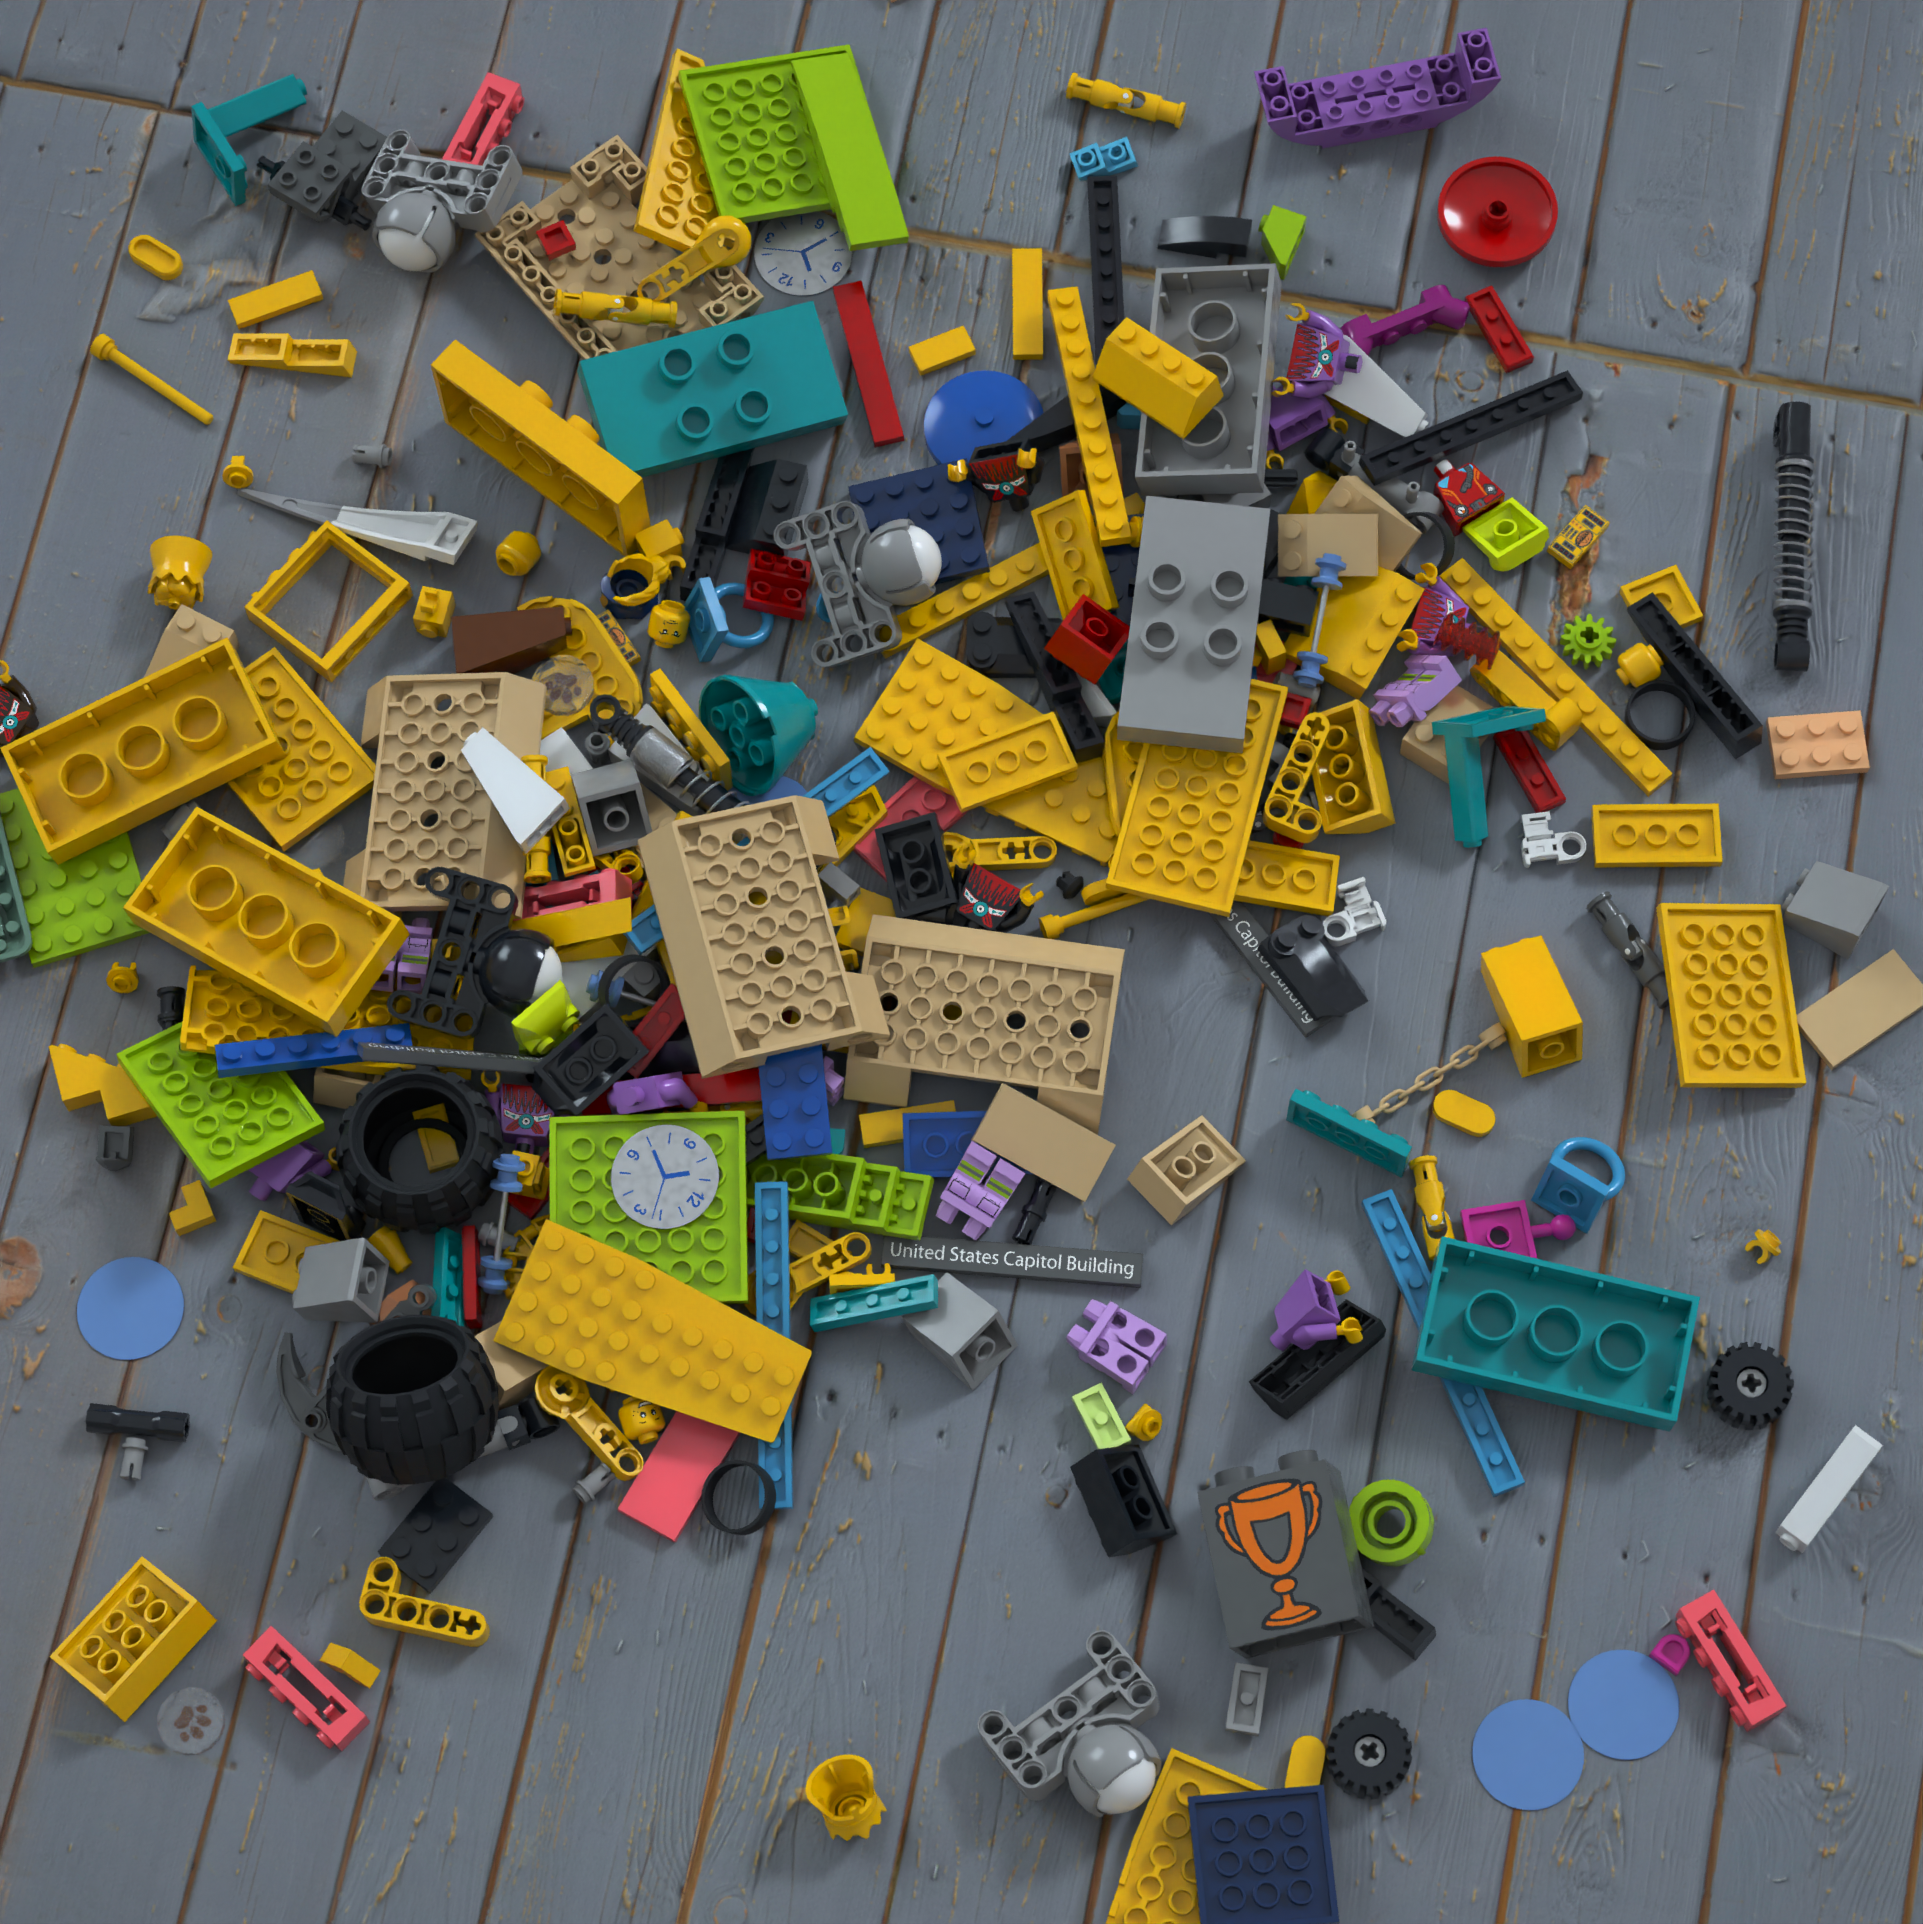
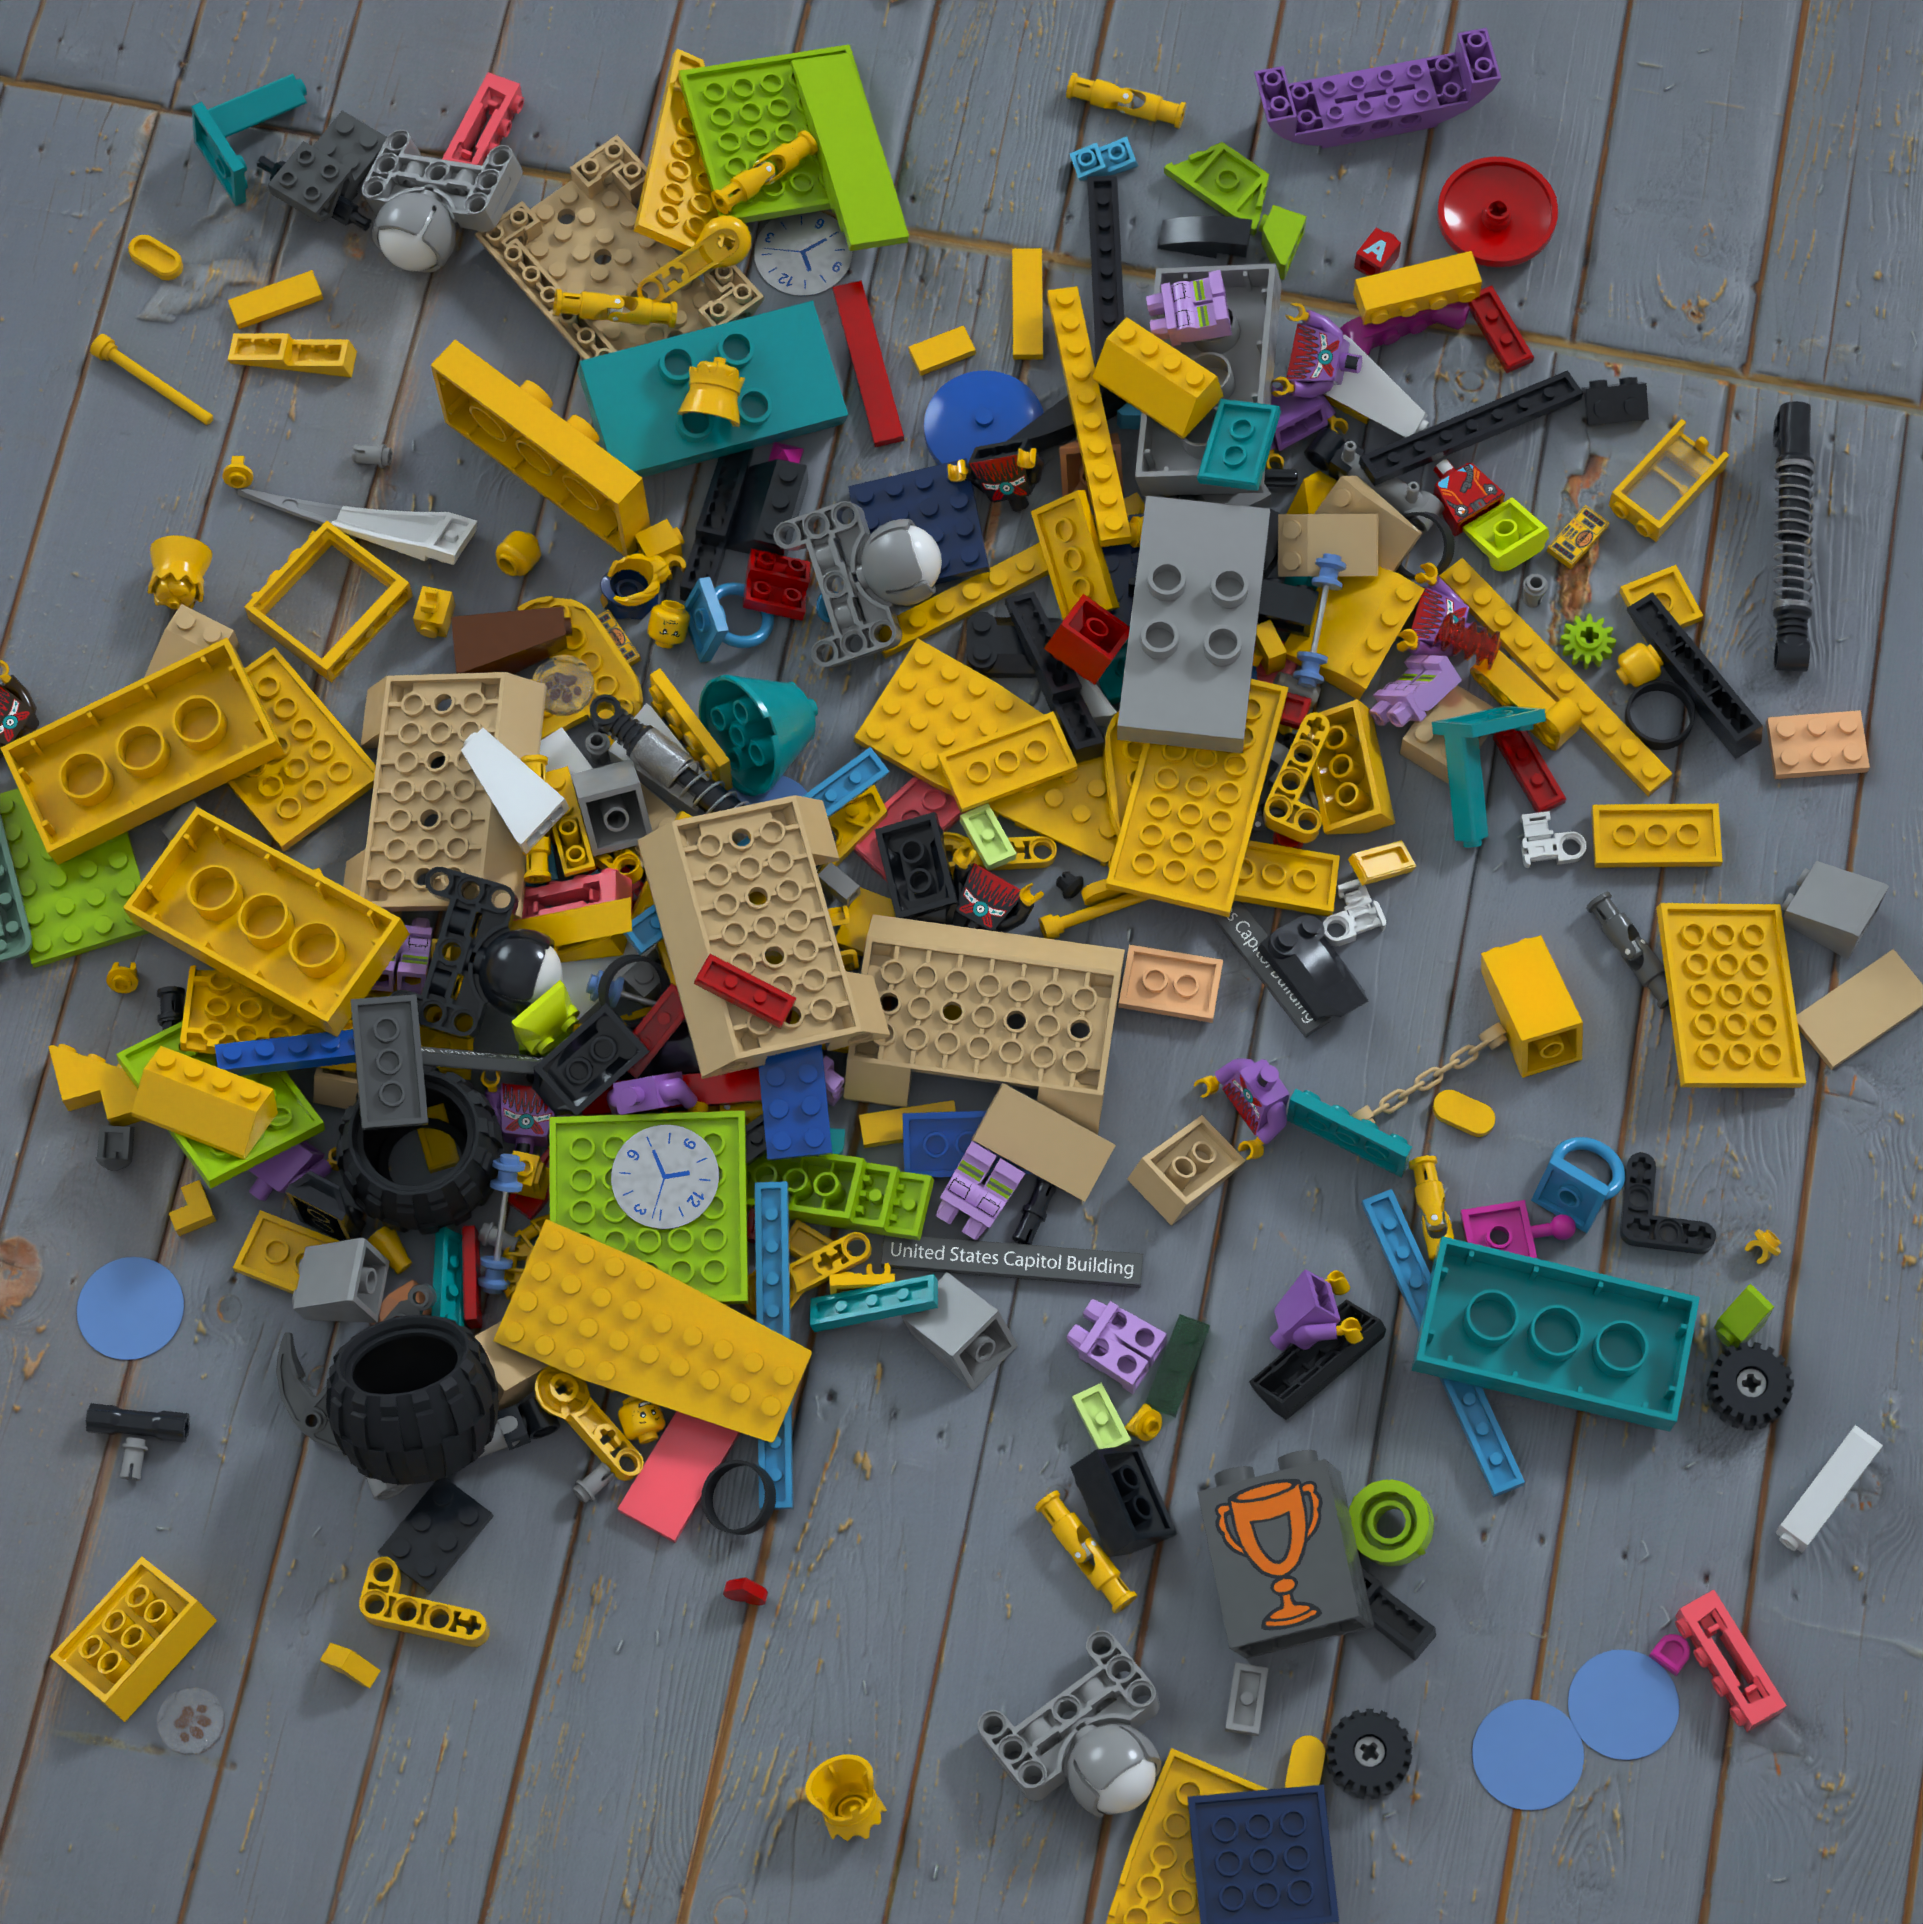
(204, 1102): none -> yellow slope
(343, 1727): coral brick -> none
(389, 1062): none -> dark grey plate
(556, 240): red plate -> none
(714, 390): none -> yellow hat
(745, 991): none -> red tile
(745, 1591): none -> red tile
(749, 182): none -> yellow piece
(786, 452): none -> dark pink slope
(988, 837): none -> yellowish green plate
(1082, 1547): none -> yellow piece
(1170, 983): none -> light nougat plate
(1177, 1365): none -> clear green plate
(1191, 309): none -> lavender hips
(1224, 181): none -> lime wing
(1239, 444): none -> teal tile
(1256, 1096): none -> medium lavender torso
(1377, 253): none -> red brick
(1382, 862): none -> yellow tile
(1417, 288): none -> yellow brick
(1534, 587): none -> light grey pin
(1616, 401): none -> black bracket
(1644, 1218): none -> black beam
(1666, 482): none -> door
(1743, 1317): none -> lime slope

